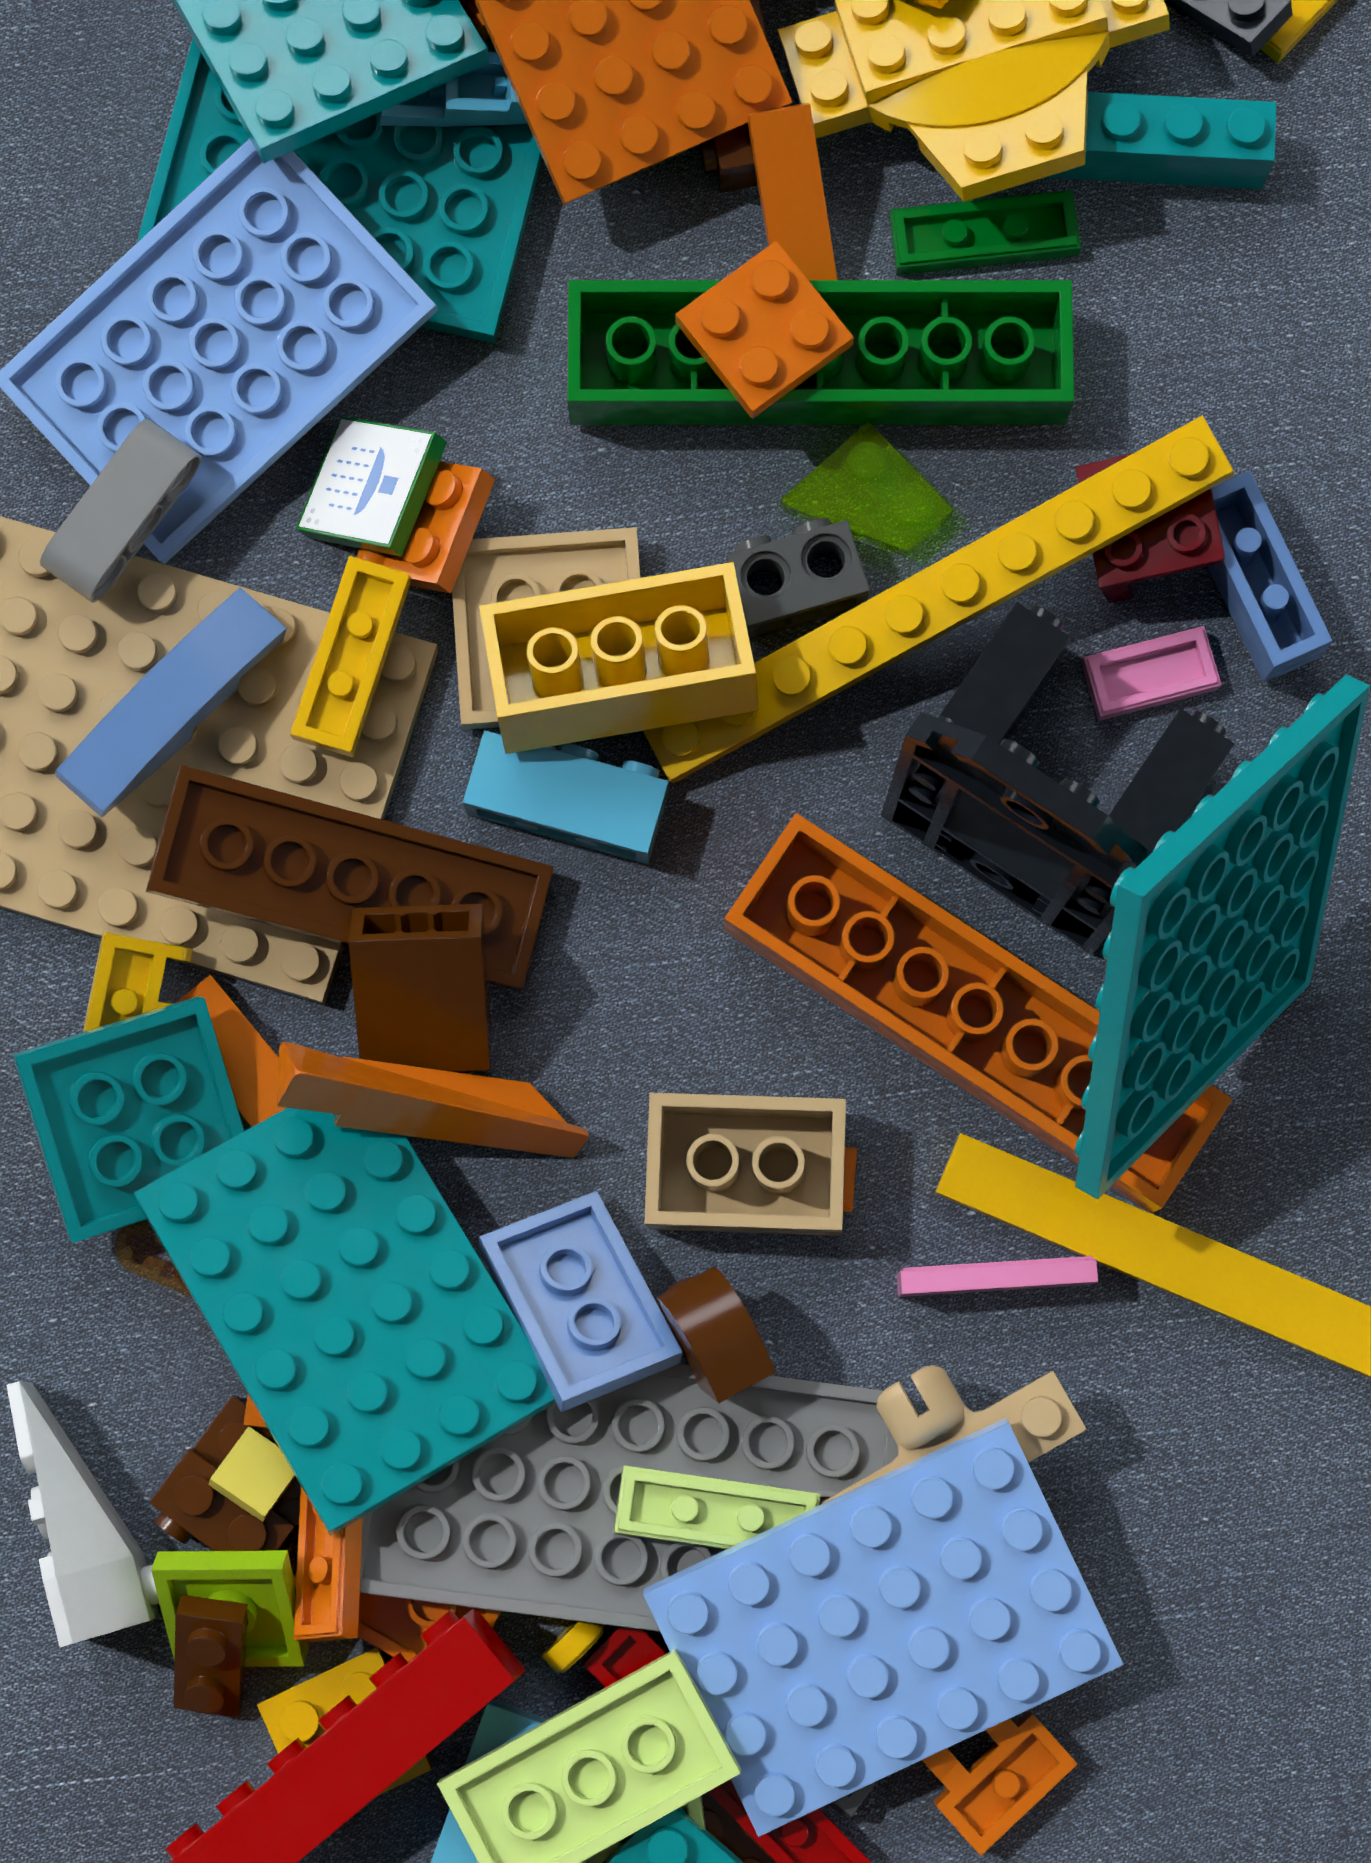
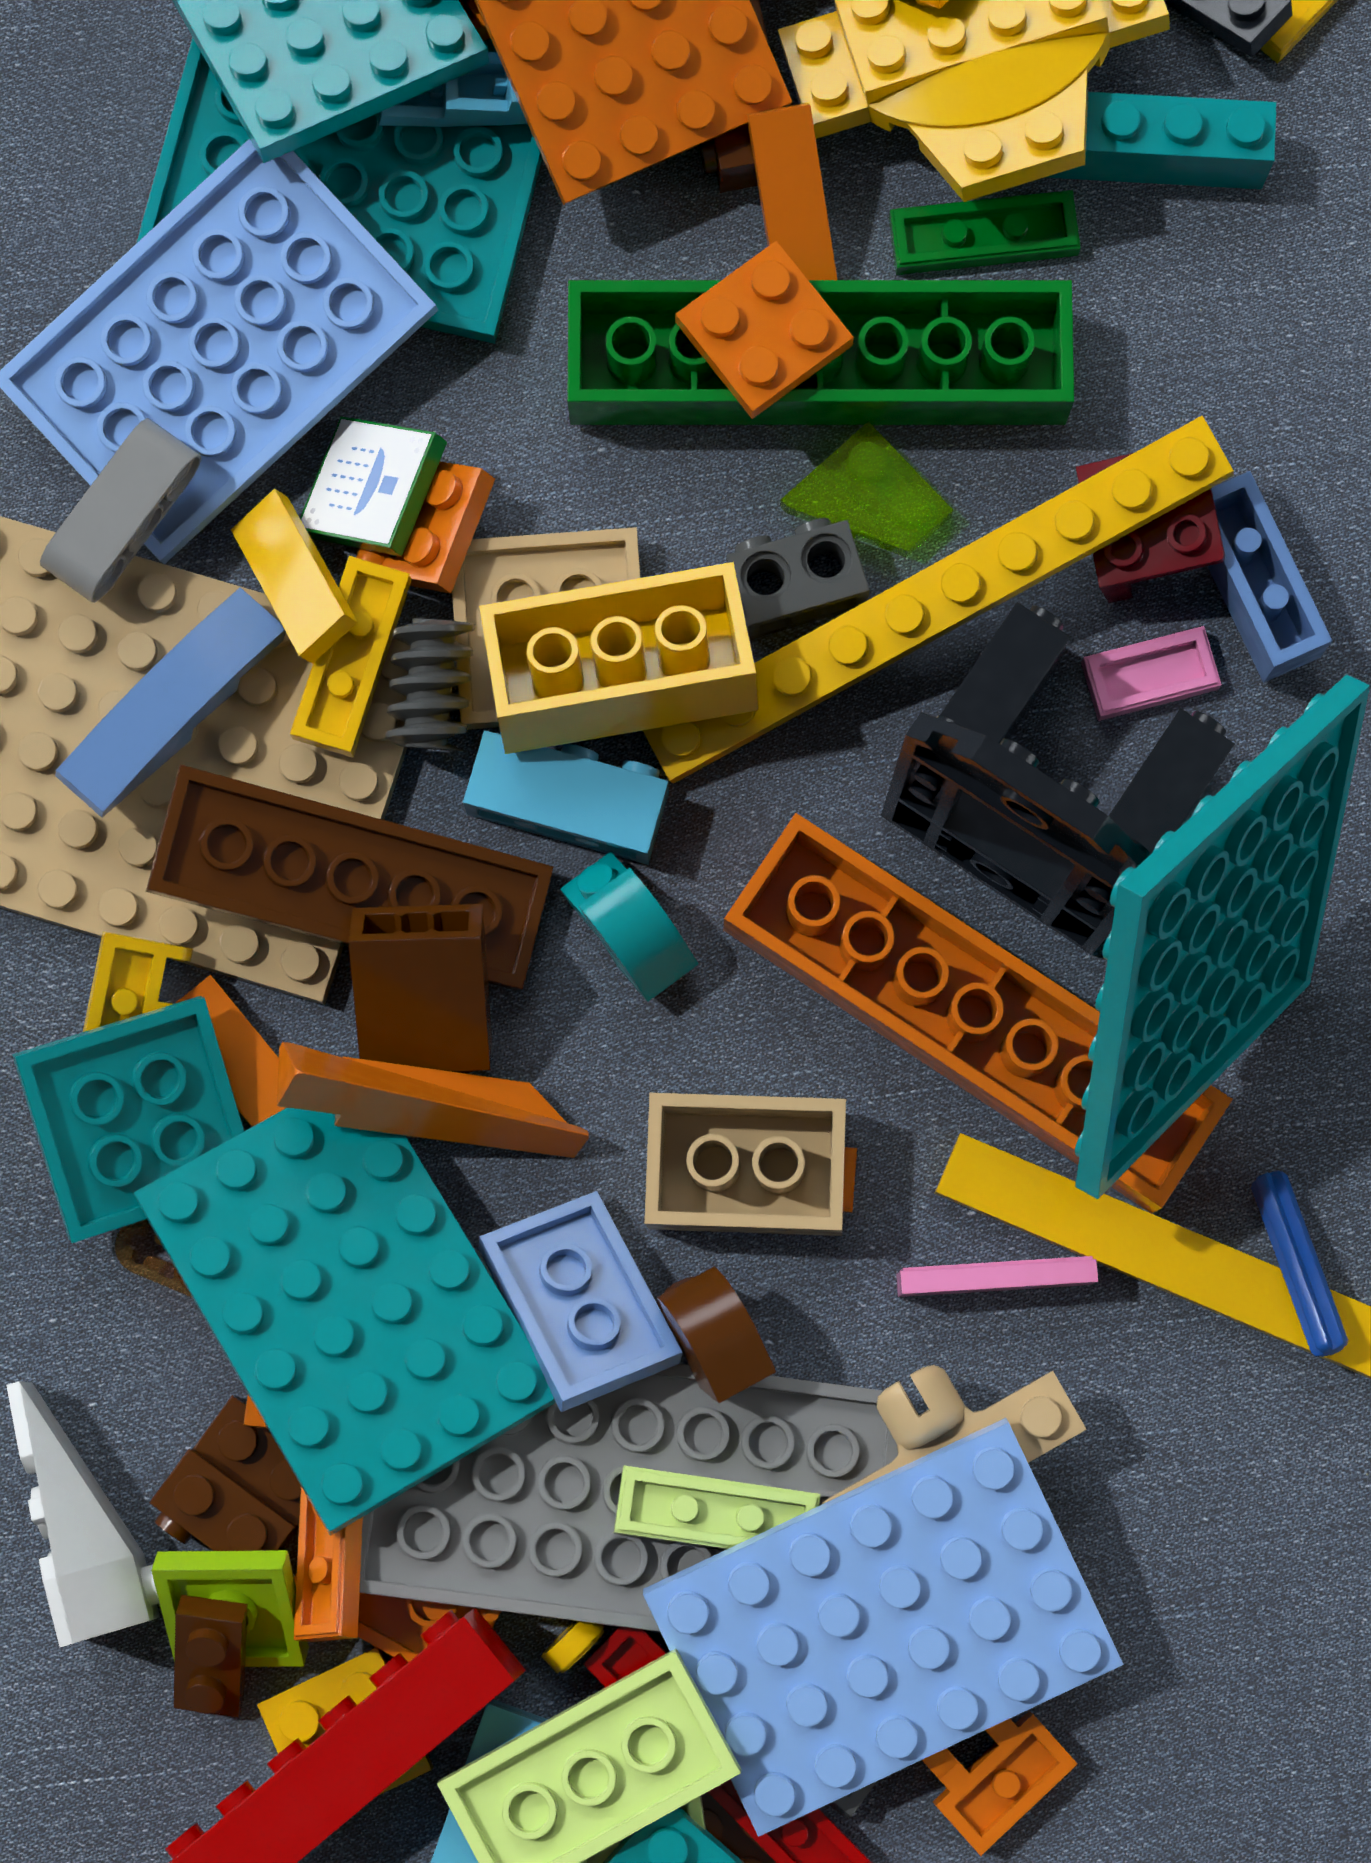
(253, 1474): light yellow tile -> none
(294, 576): none -> yellow tile
(429, 684): none -> dark grey piece
(630, 925): none -> teal brick
(1299, 1264): none -> blue axle

